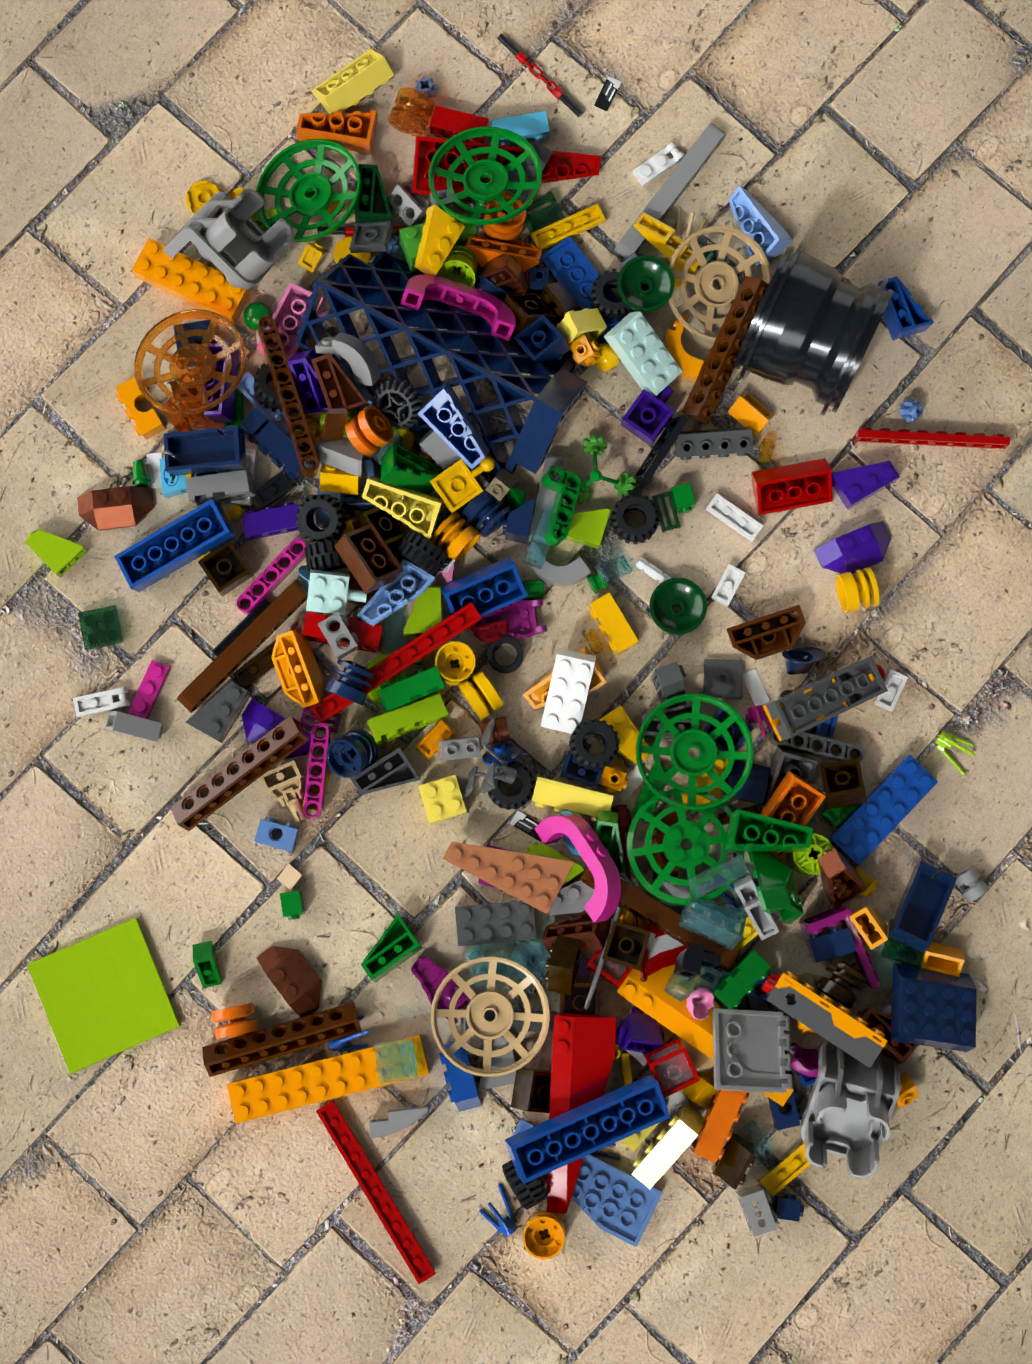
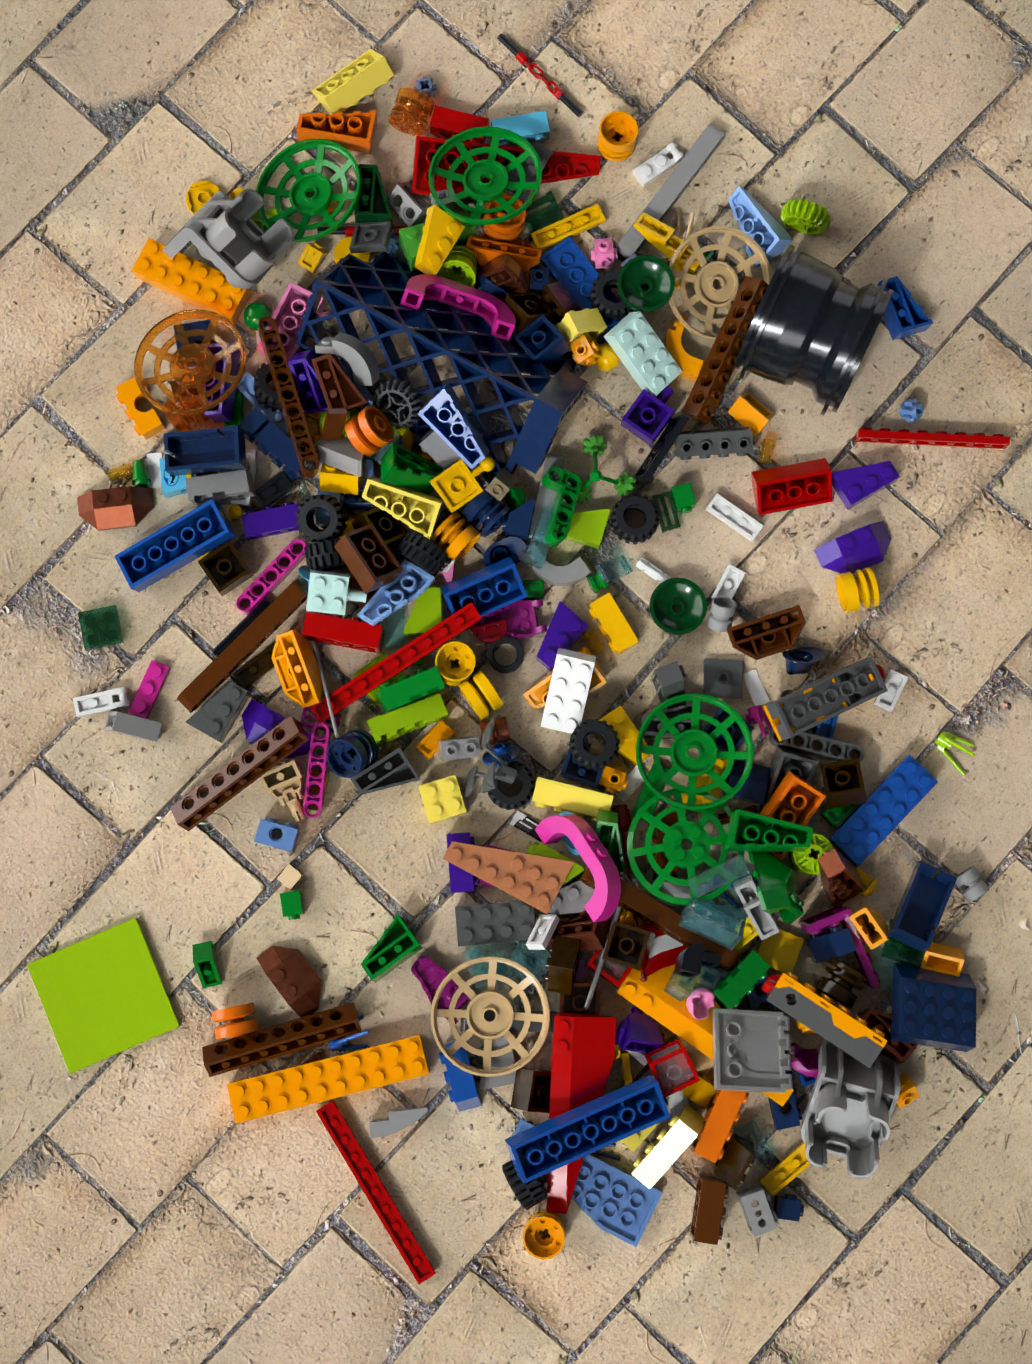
(55, 551): lime slope -> none
(120, 472): none -> clear yellow pin
(325, 689): none -> light grey axle
(335, 637): light grey brick -> none
(350, 681): dark blue wheel -> none
(396, 1061): clear light blue bracket -> none
(459, 879): none -> dark purple brick
(505, 1224): blue plant -> none
(506, 547): none -> dark blue piece
(542, 932): none -> white plate
(562, 633): none -> dark purple wedge
(603, 253): none -> bright pink brick
(607, 93): sticker -> none
(618, 127): none -> light orange wheel
(709, 1210): none -> reddish brown brick
(721, 614): none -> light grey wheel
(781, 950): none -> yellow tile
(805, 217): none -> lime gear

